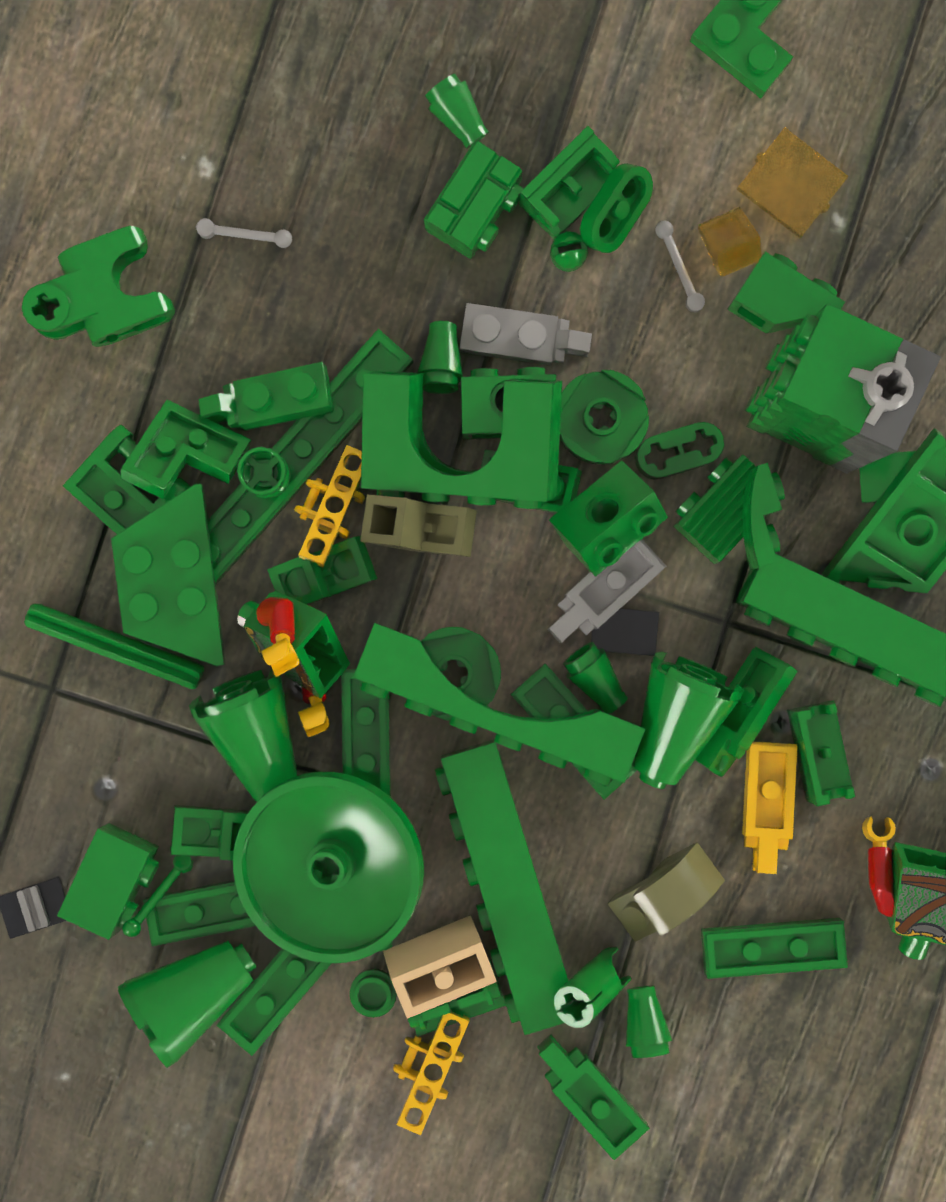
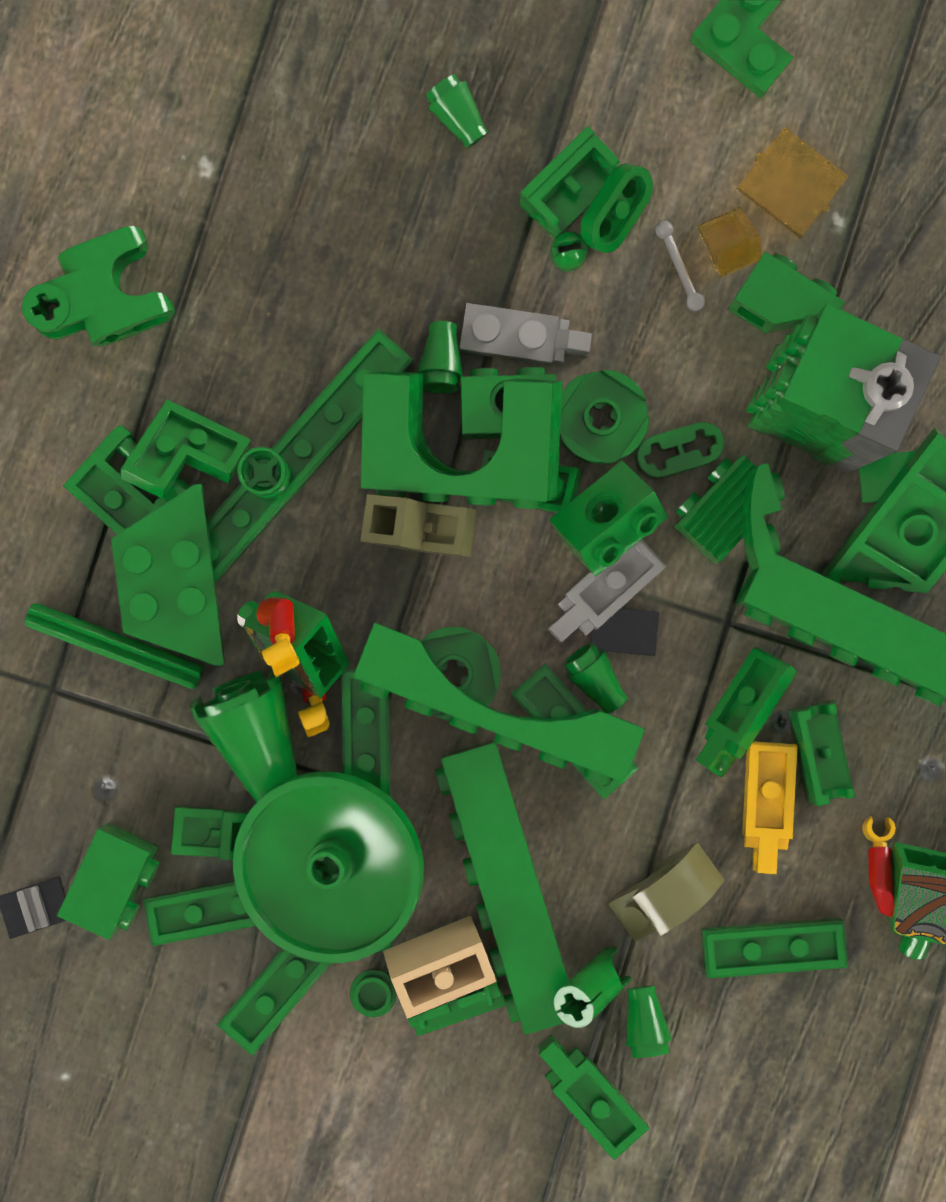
(181, 864): green hinge -> none
(186, 997): green cone -> none
(208, 229): light grey hinge -> none
(271, 398): green hinge -> none
(333, 490): yellow piece -> none
(344, 569): green slope -> none
(420, 1082): yellow piece -> none
(474, 200): green brick -> none
(680, 716): green cone -> none

